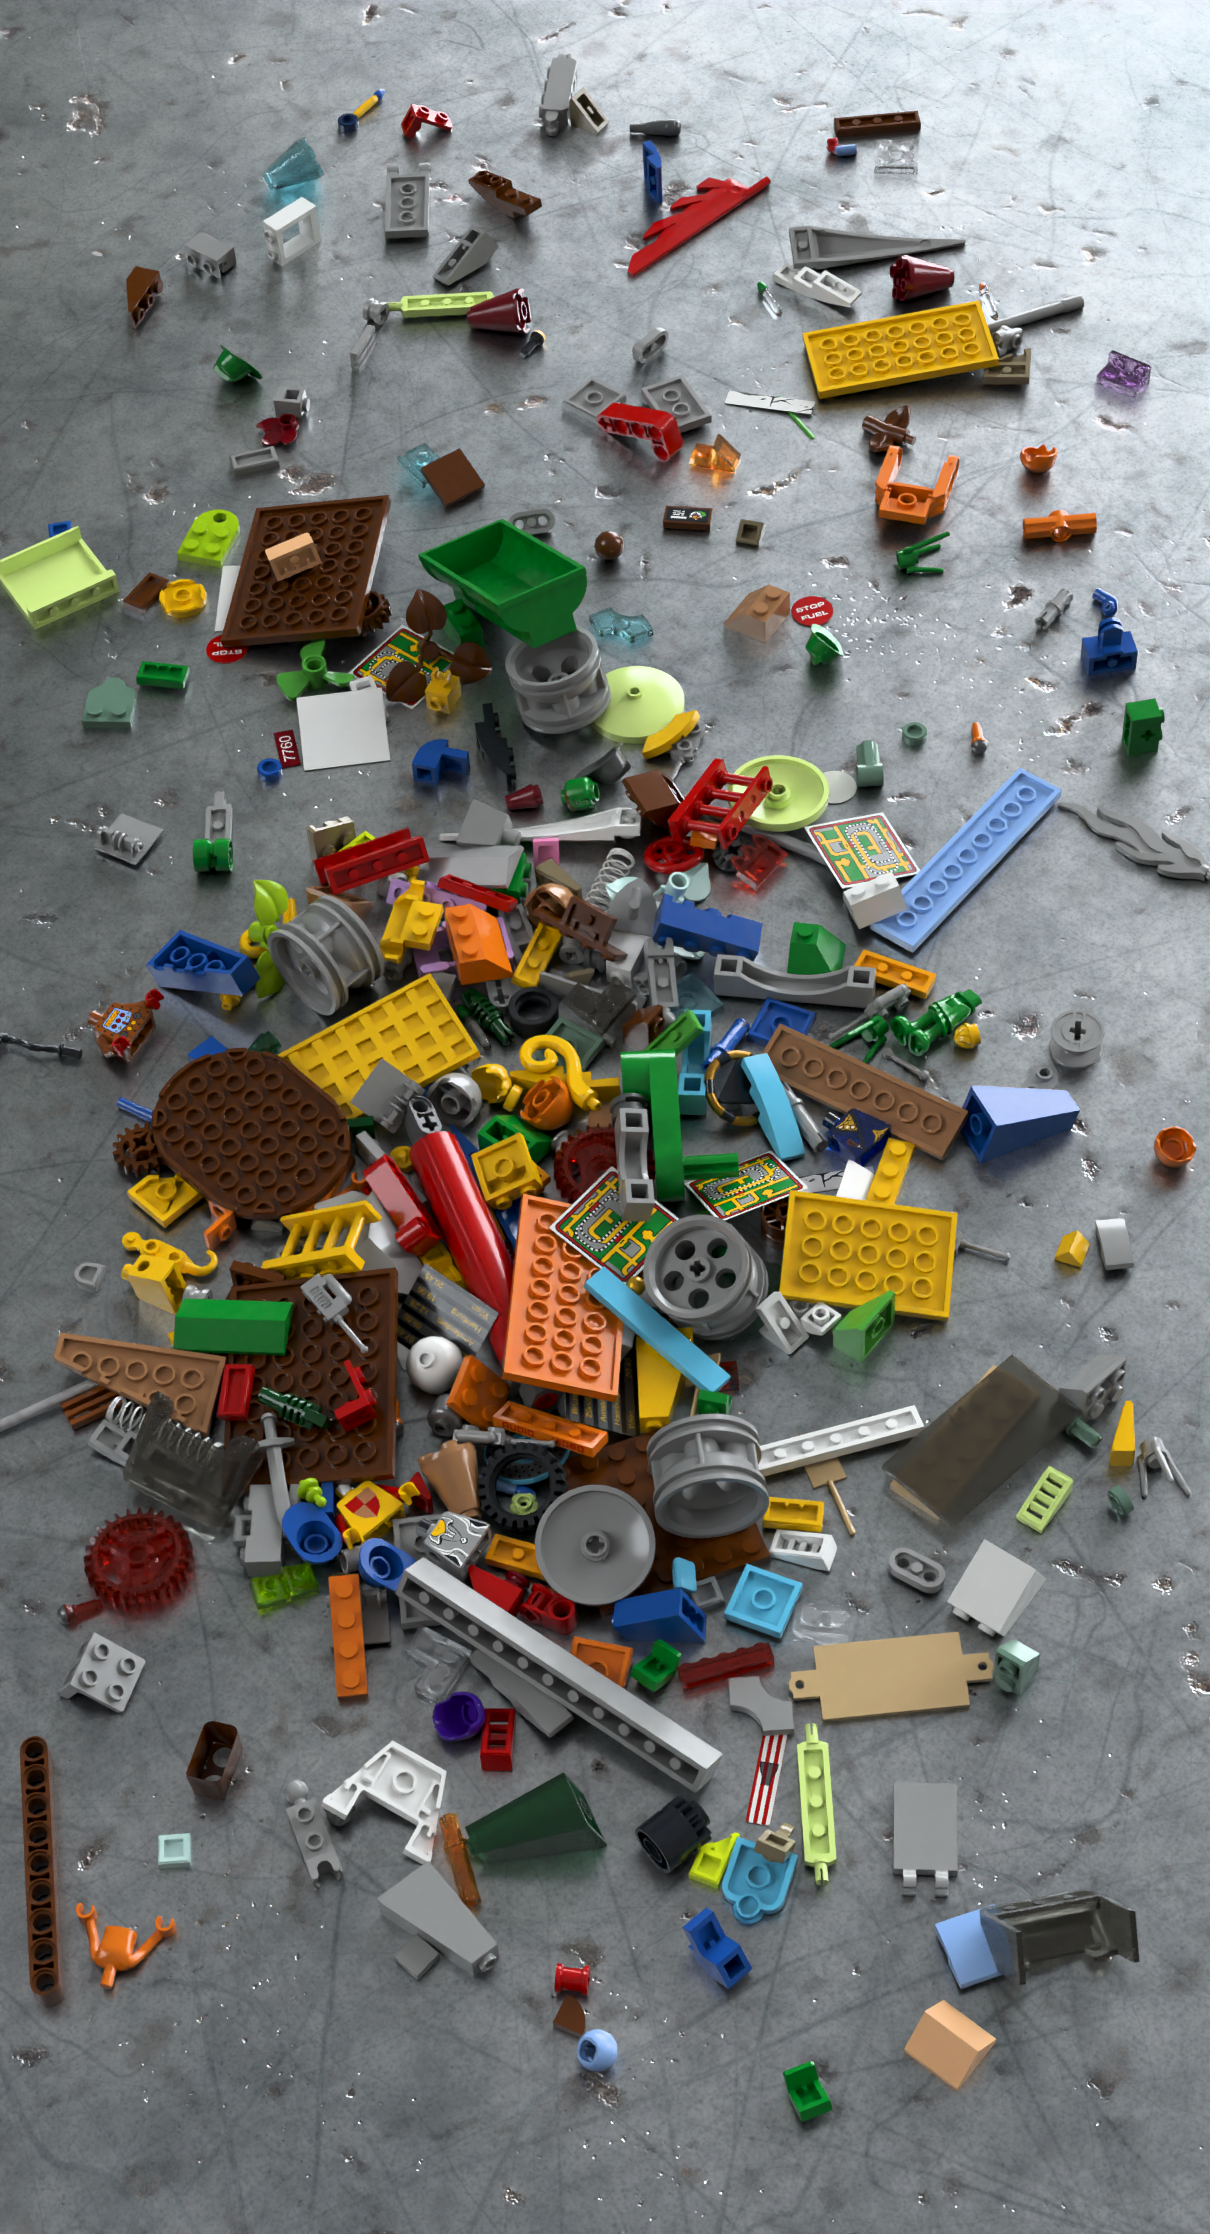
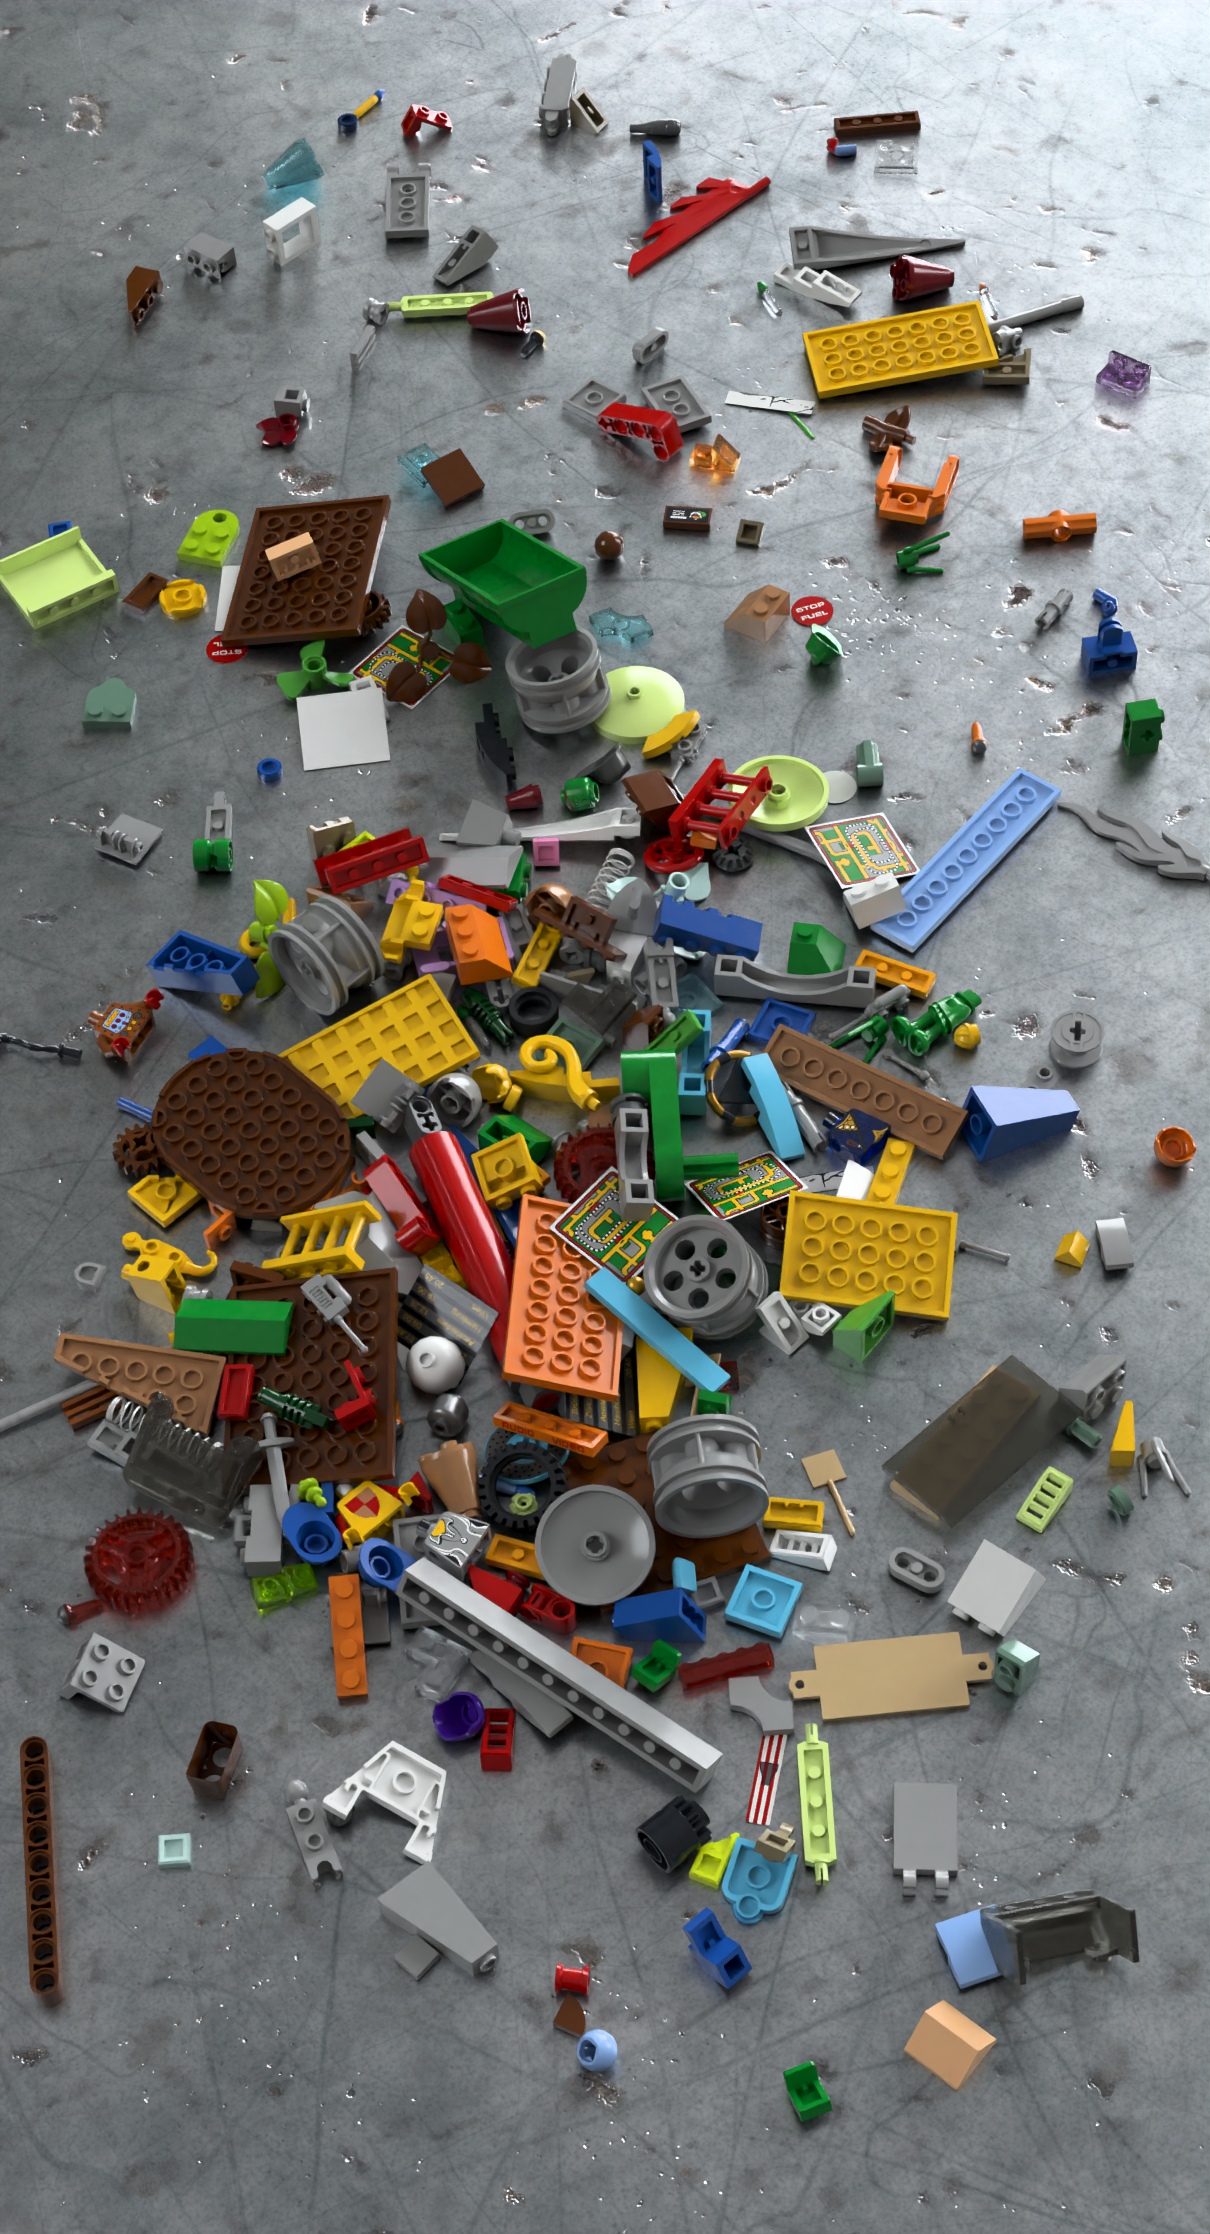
(117, 1945): orange piece -> none
(162, 675): green plate -> none
(233, 368): green piece -> none
(254, 461): light grey tile -> none
(266, 1042): clear green cone -> none
(287, 748): dark red sticker -> none
(401, 1157): yellow tile -> none
(437, 757): blue brick -> none
(442, 691): yellow brick -> none
(456, 1848): clear orange pin -> none
(477, 1393): orange plate -> none
(493, 1437): light grey piece -> none
(501, 194): reddish brown slope -> none
(537, 1824): clear green slope -> none
(548, 1105): orange cylinder -> none
(551, 872): dark tan slope -> none
(759, 861): clear red plate -> none
(840, 1440): white plate -> none
(914, 734): sand green tile -> none
(1038, 459): orange hair -> none

